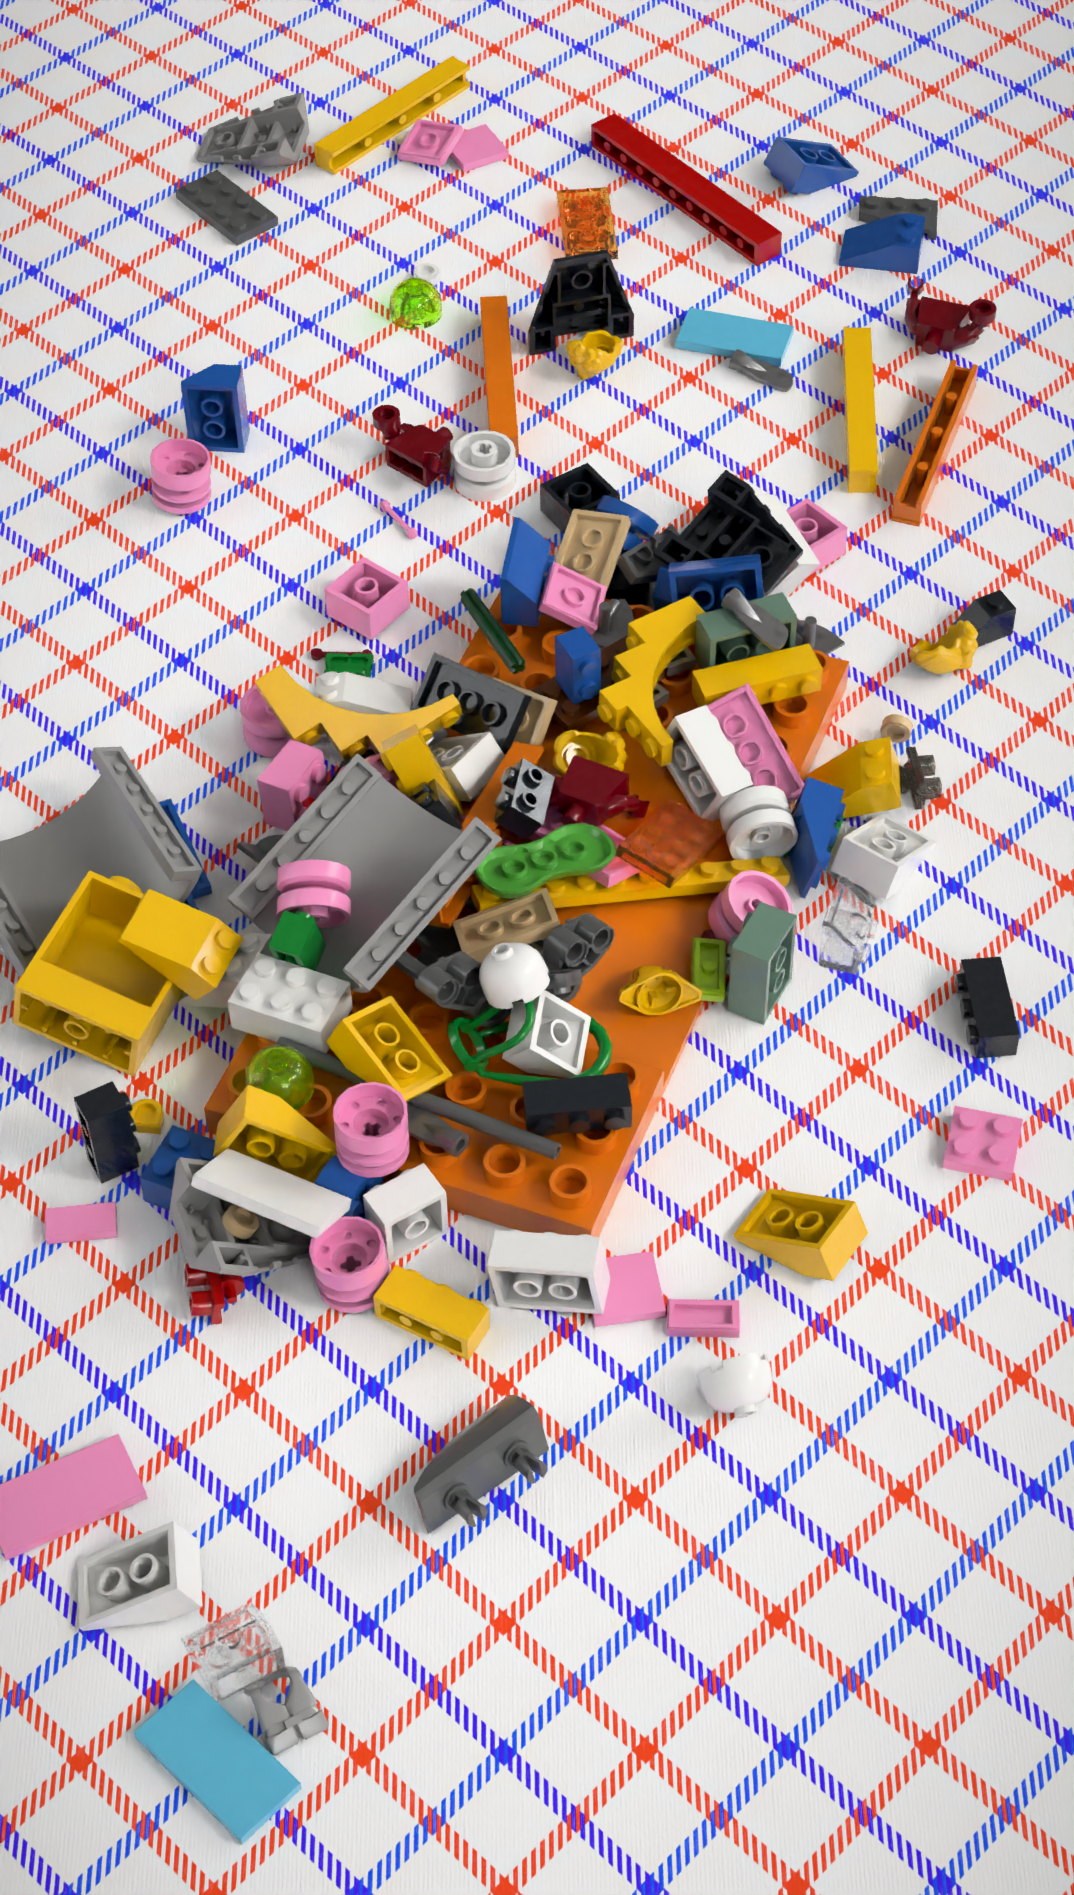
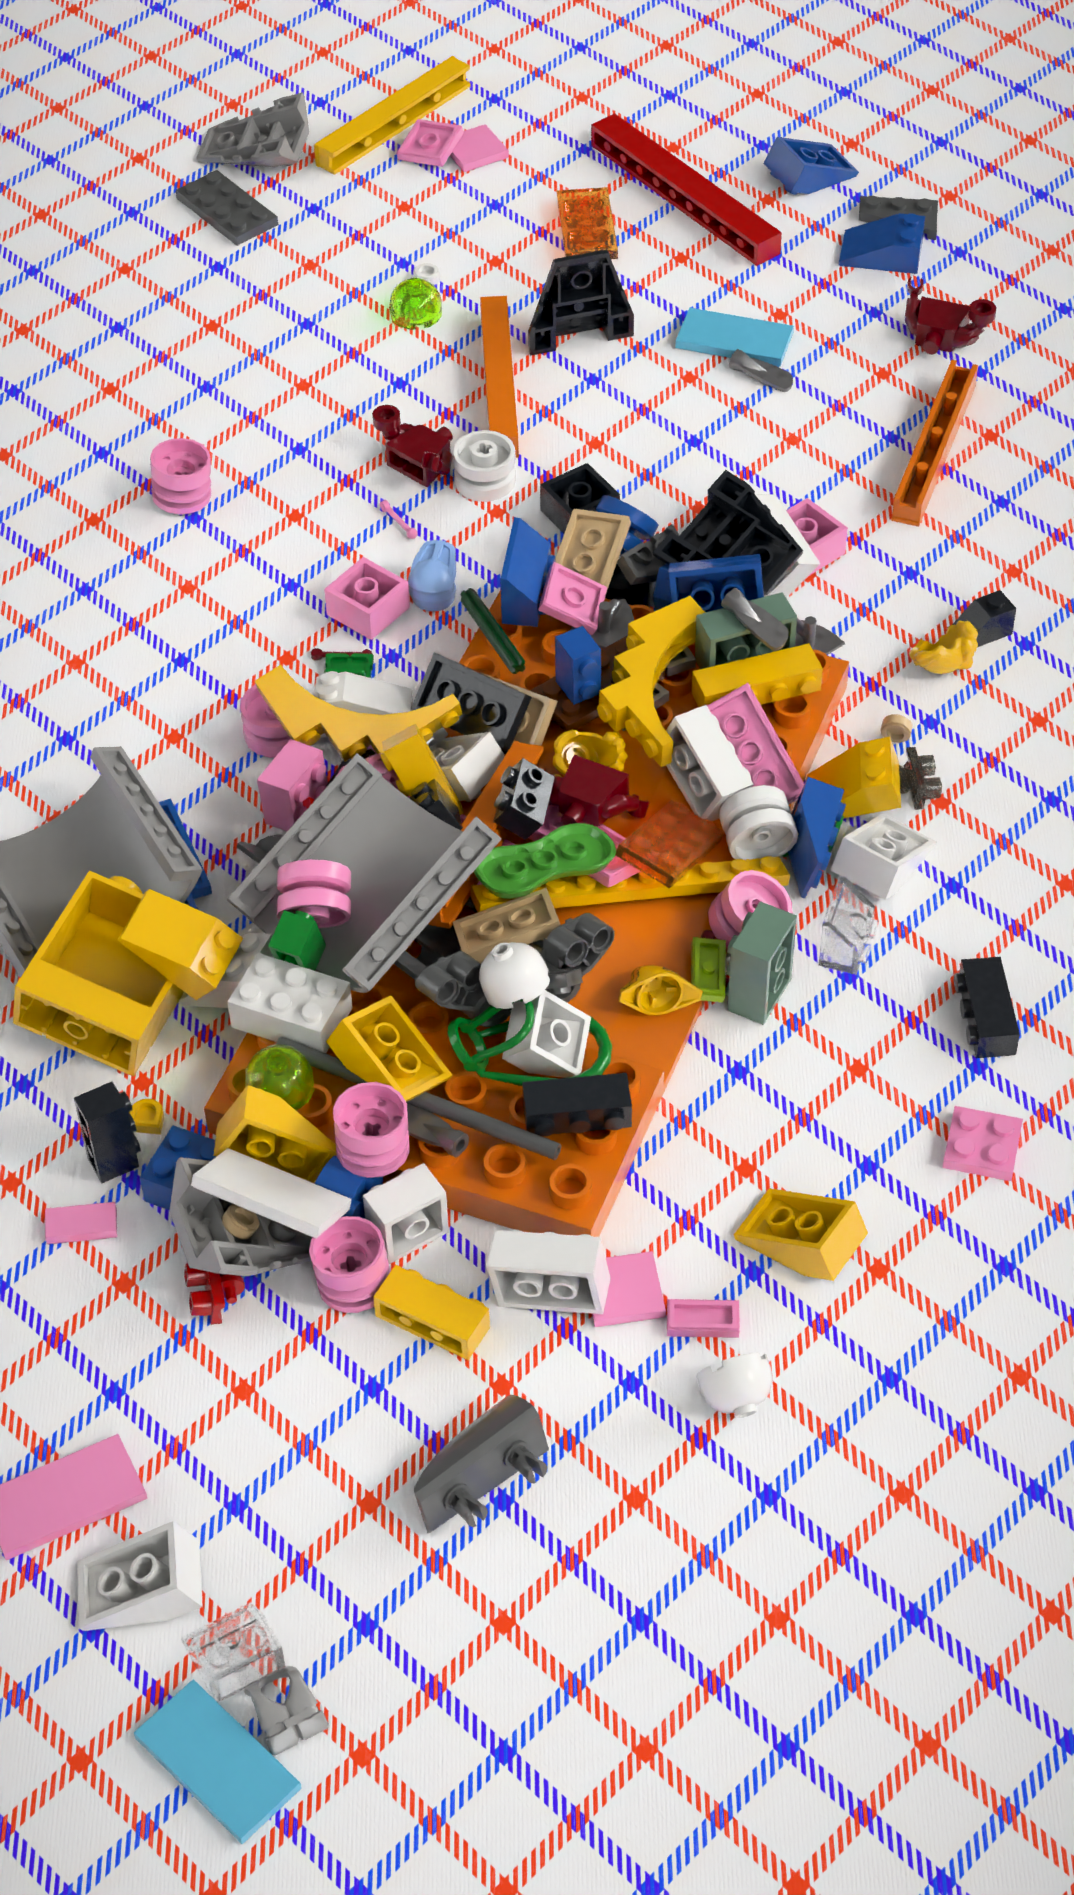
(217, 408): blue slope -> none
(433, 576): none -> light blue helmet
(594, 353): yellow hair -> none
(859, 410): yellow tile -> none

